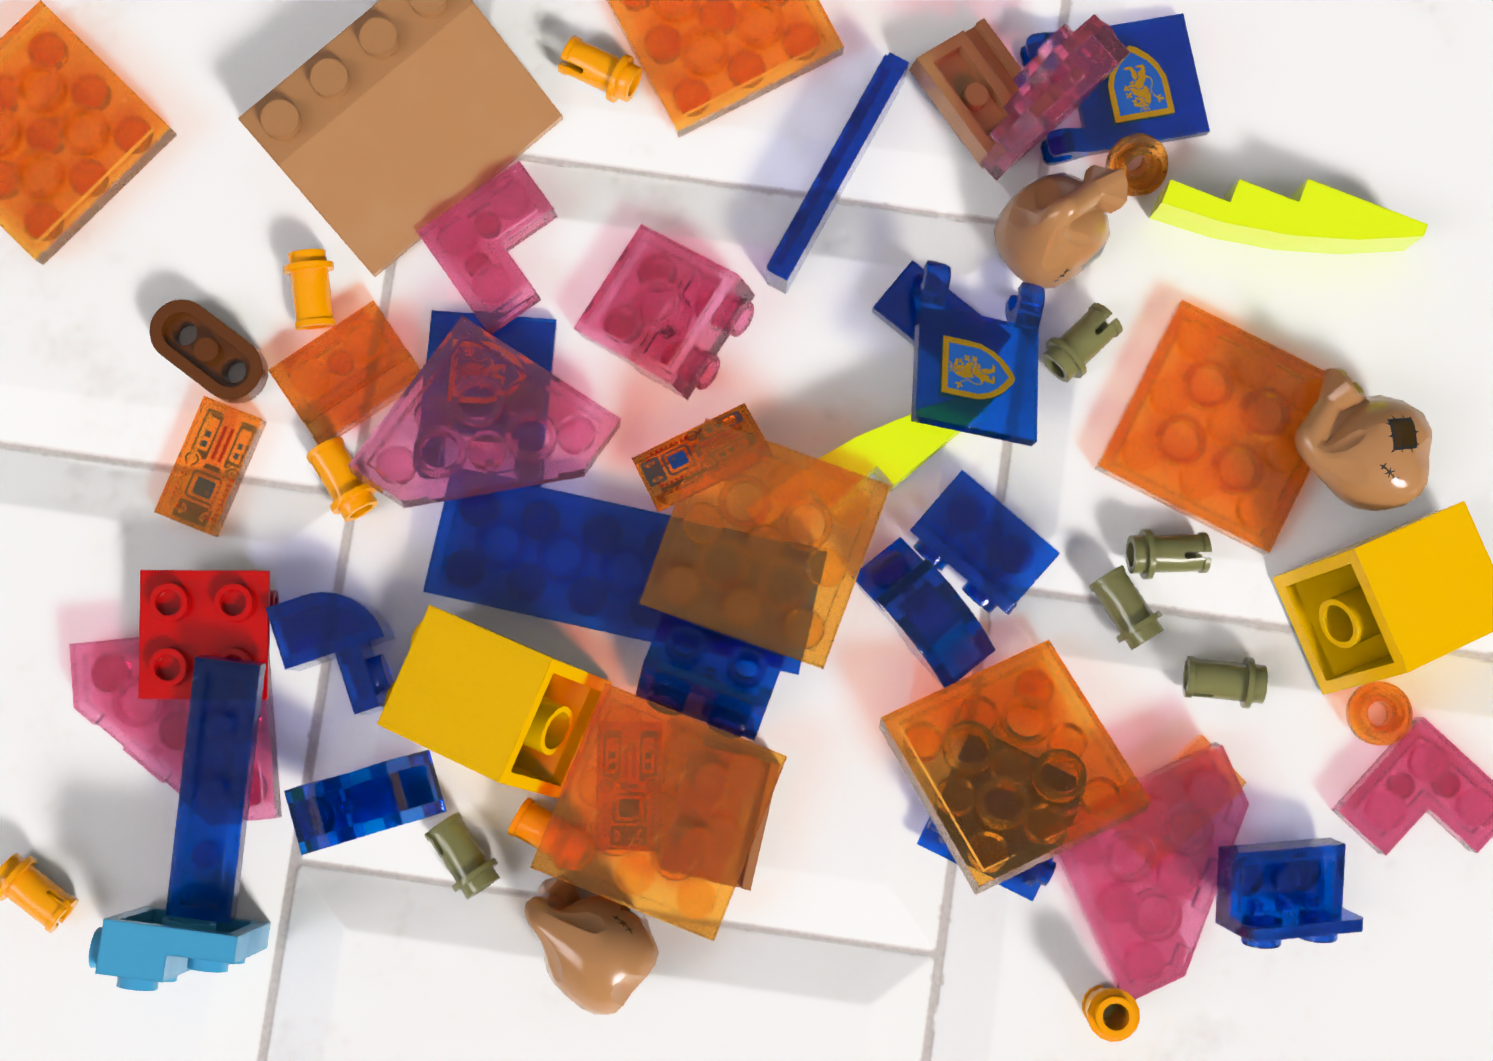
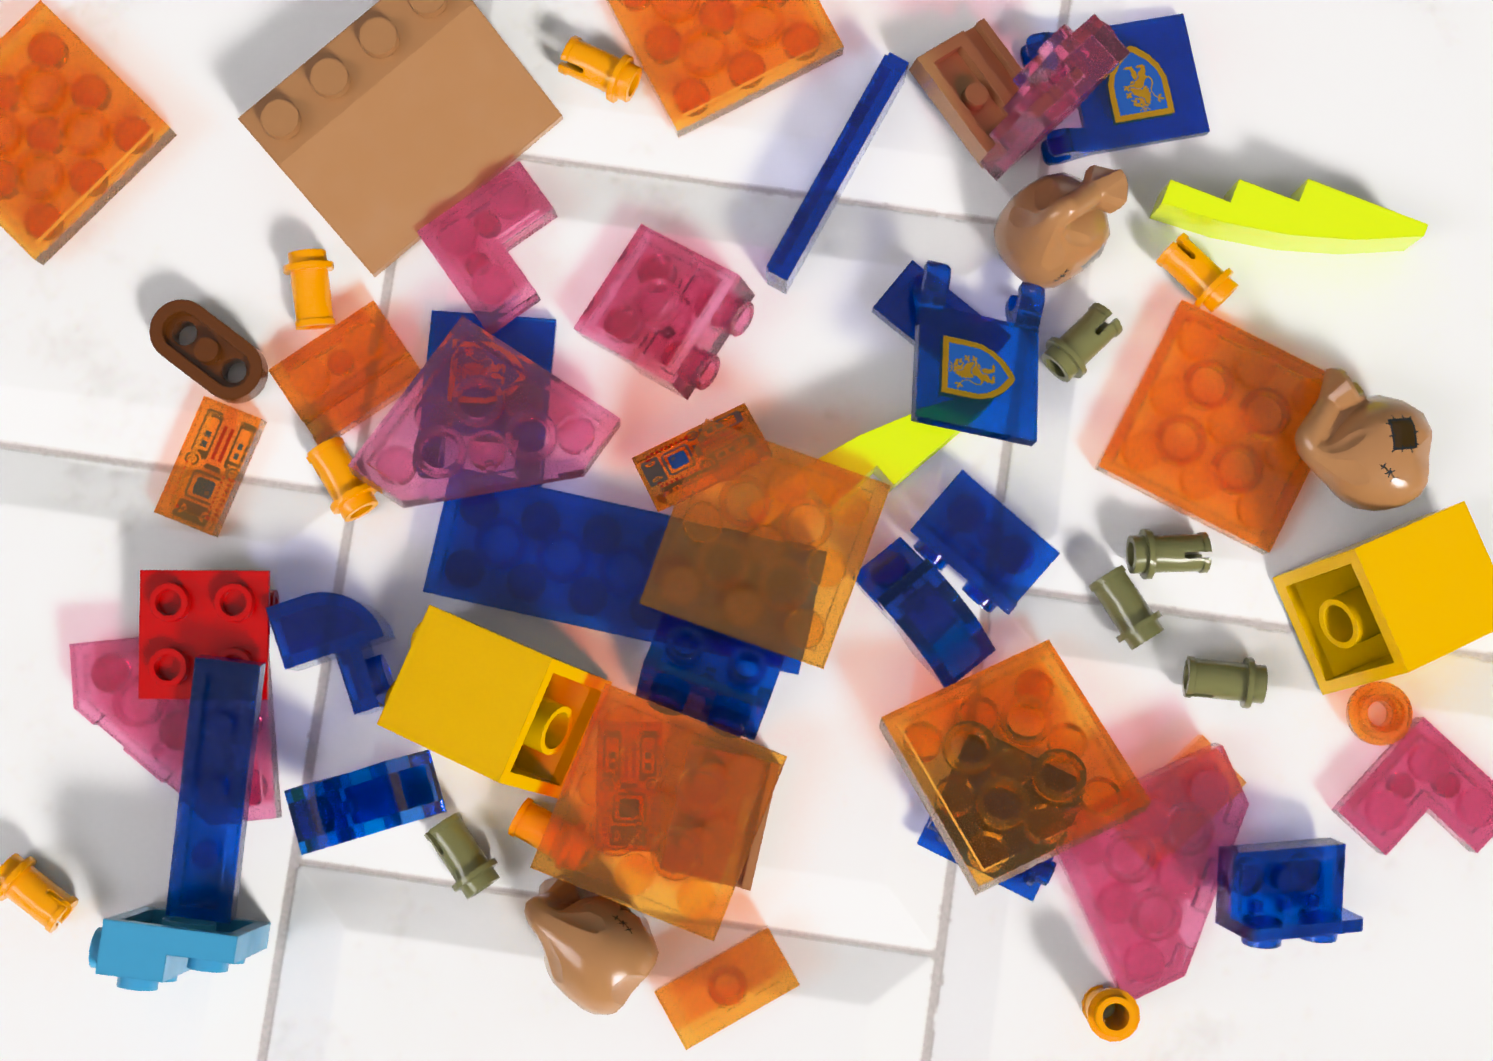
(726, 987): none -> clear orange plate
(1150, 172): clear orange plate -> none
(1197, 273): none -> light orange pin

